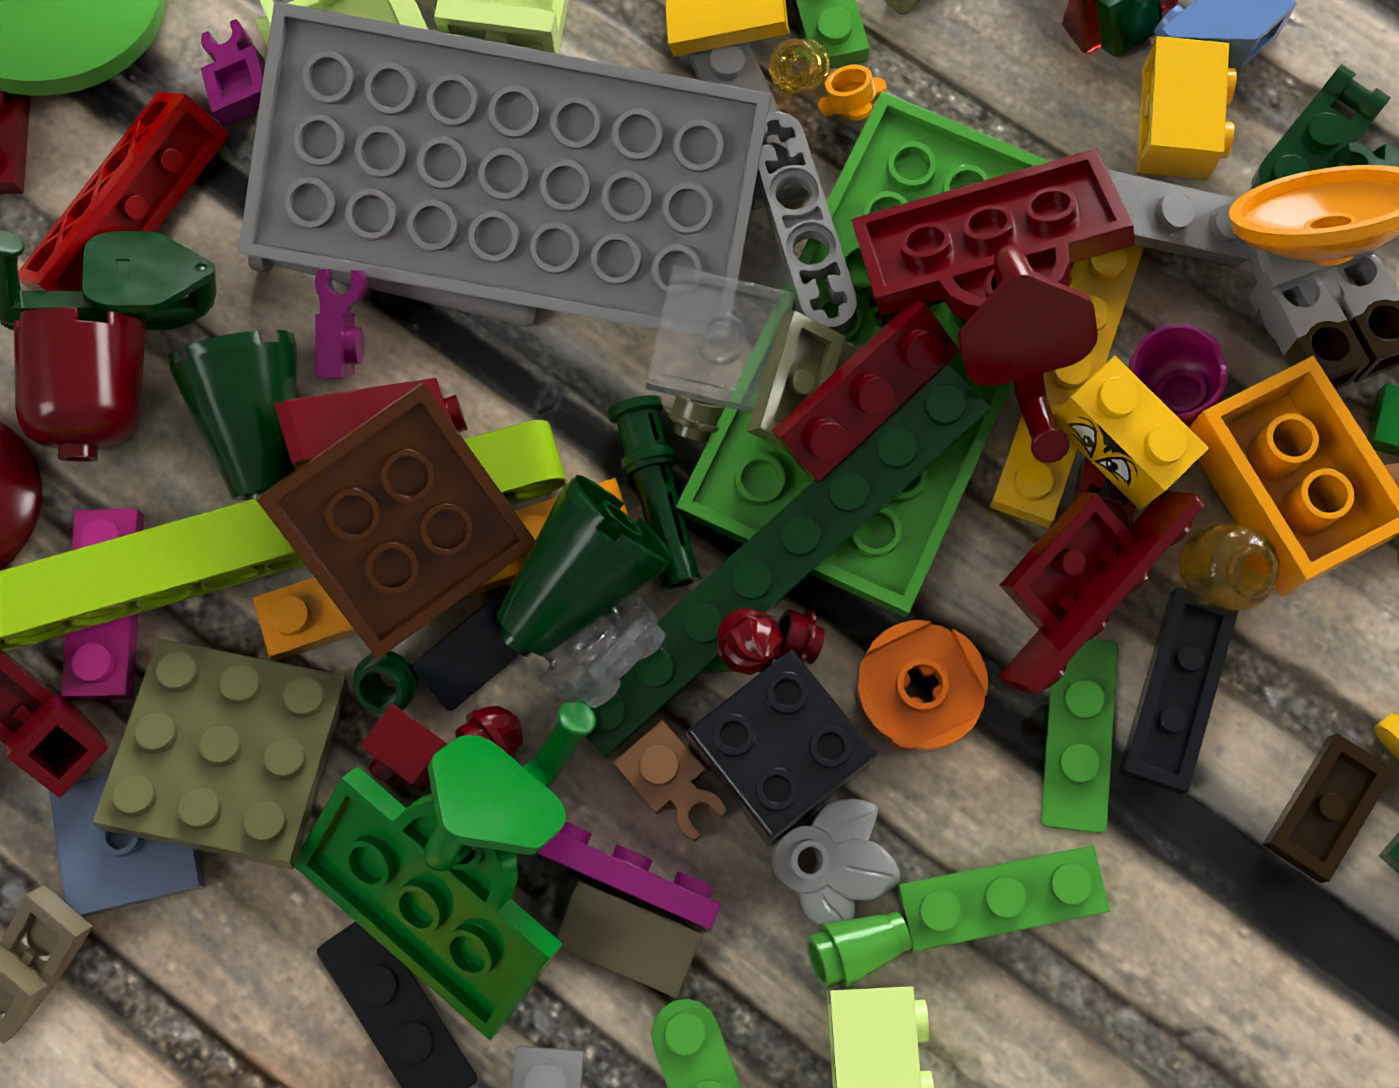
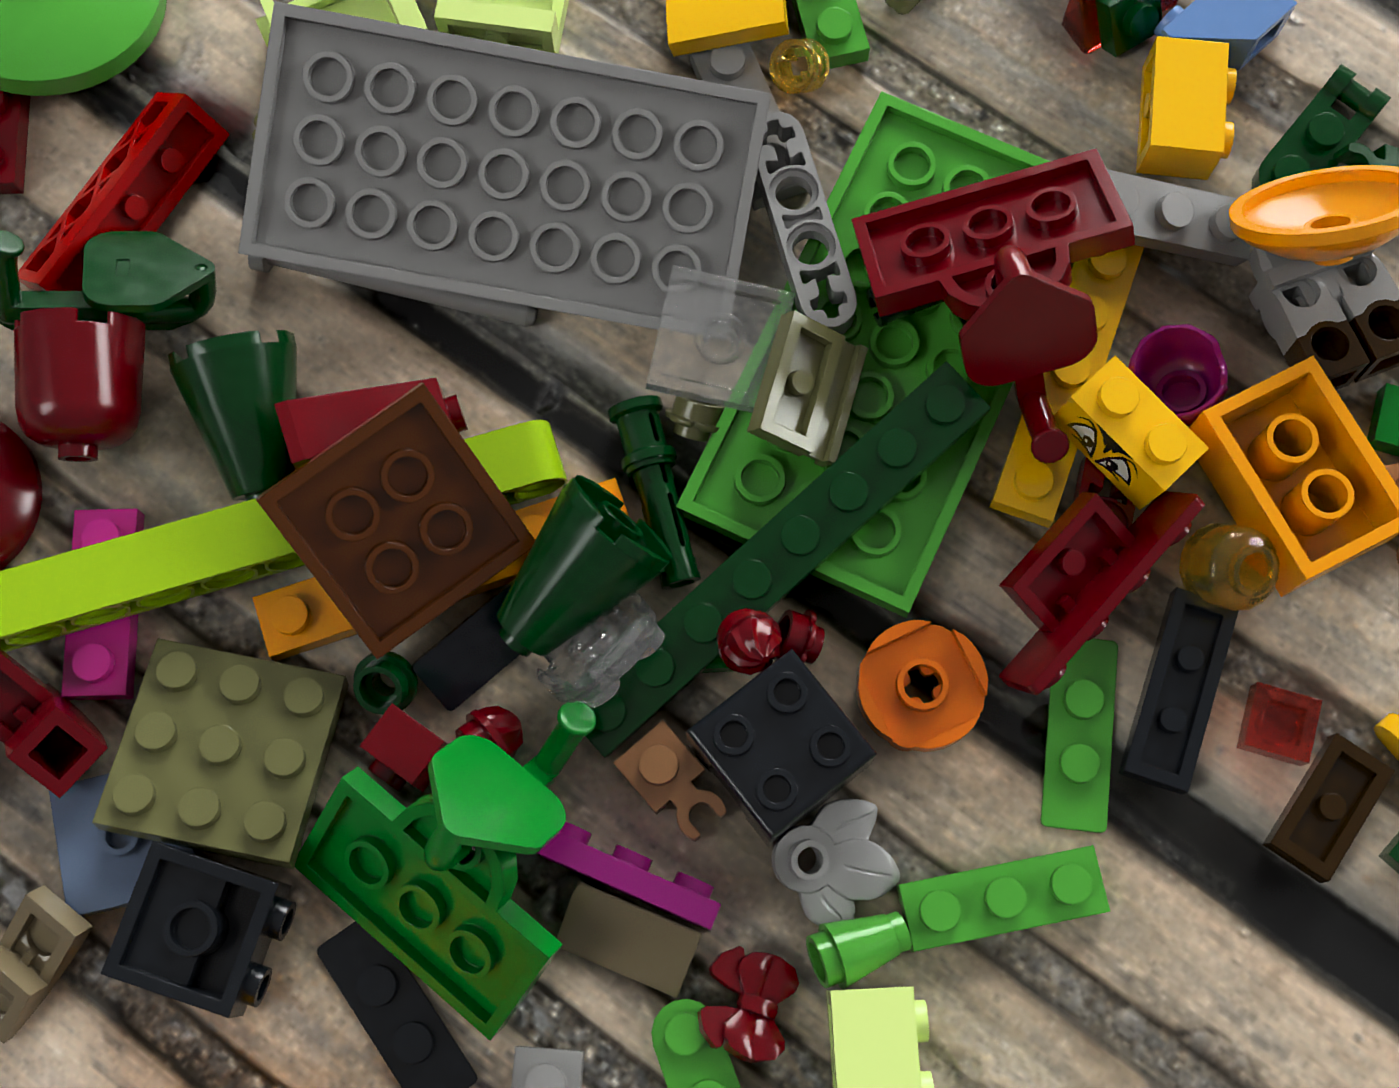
(200, 931): none -> black plate
(235, 75): magenta plate -> none
(337, 340): magenta plate -> none
(750, 1028): none -> dark red piece
(851, 93): light orange plate -> none
(866, 390): dark red plate -> none
(1279, 724): none -> clear red plate

